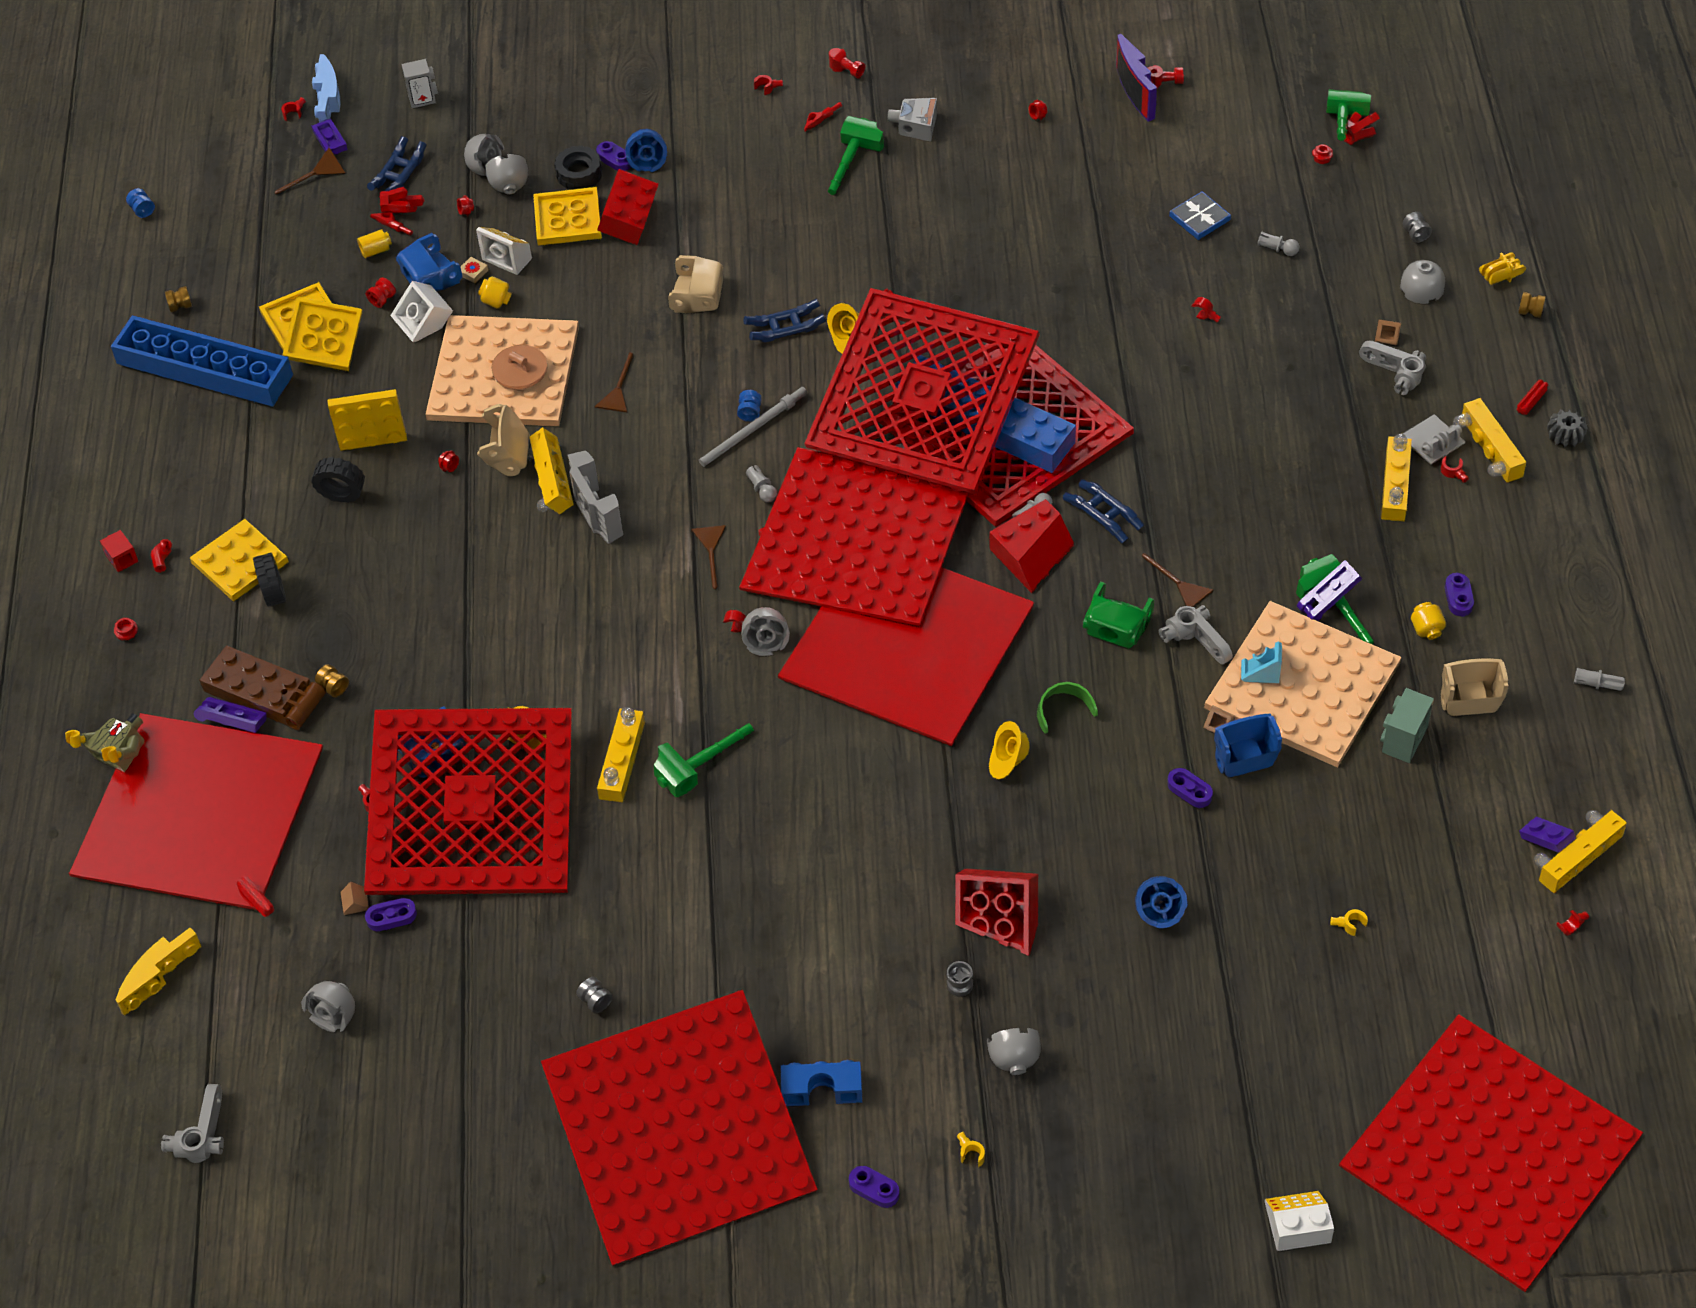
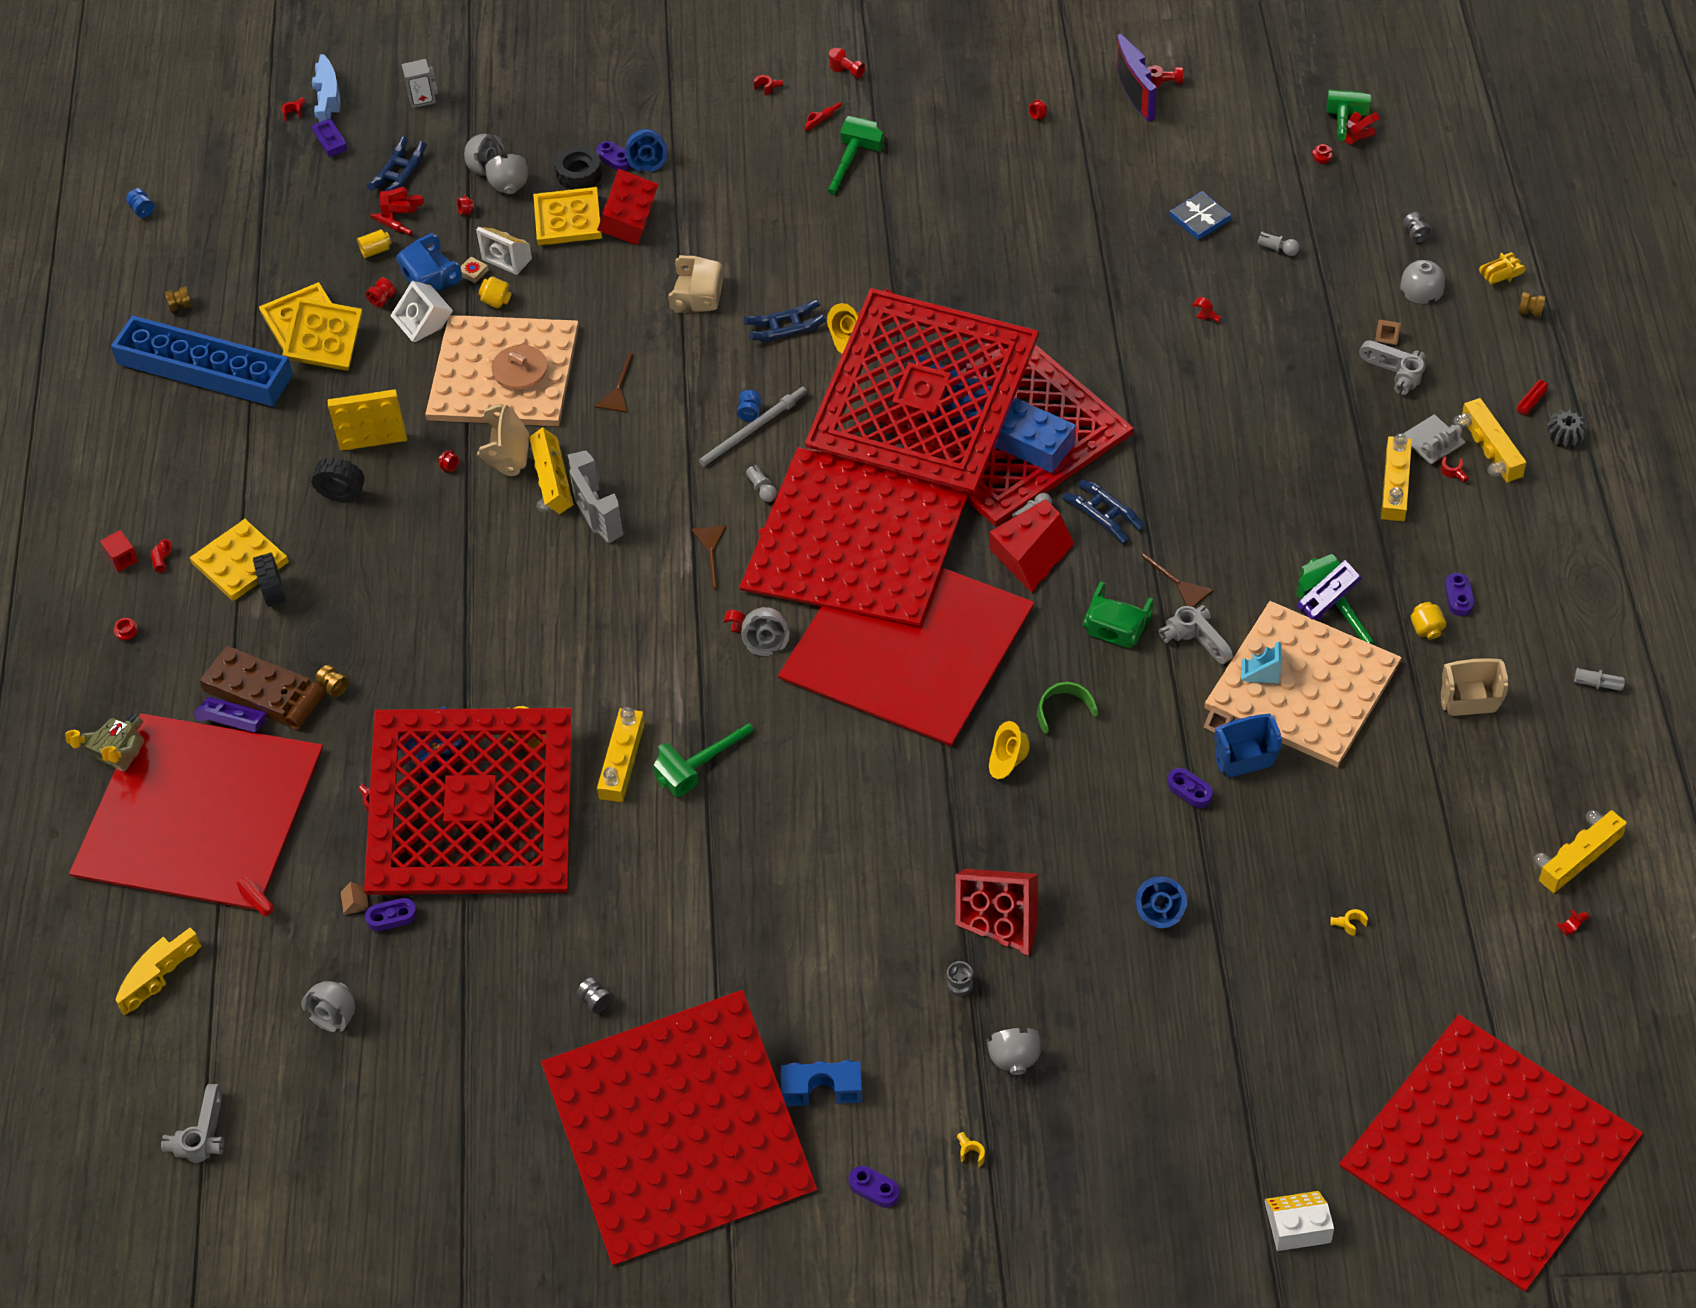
(327, 165): reddish brown piece -> none
(916, 117): light grey torso -> none
(1406, 725): sand green brick -> none
(1547, 834): dark purple plate -> none

